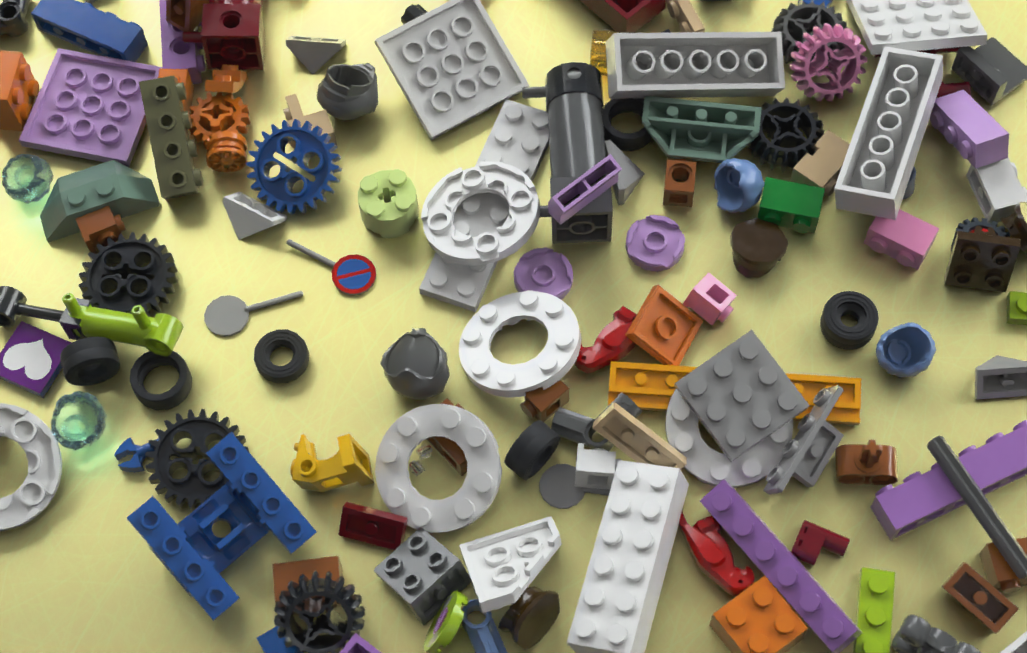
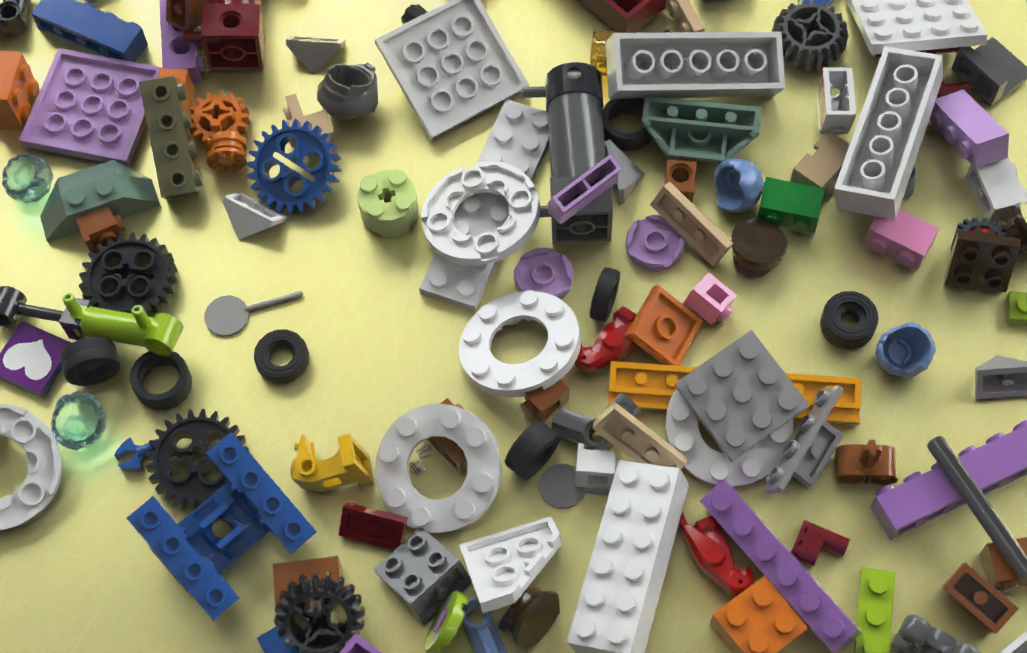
(226, 79): orange slope -> none
(350, 274): piece -> none
(416, 365): dark grey helmet -> none
(605, 294): none -> black tyre
(691, 224): none -> tan plate
(787, 143): black gear -> none
(837, 111): none -> white torso
(850, 56): bright pink gear -> none

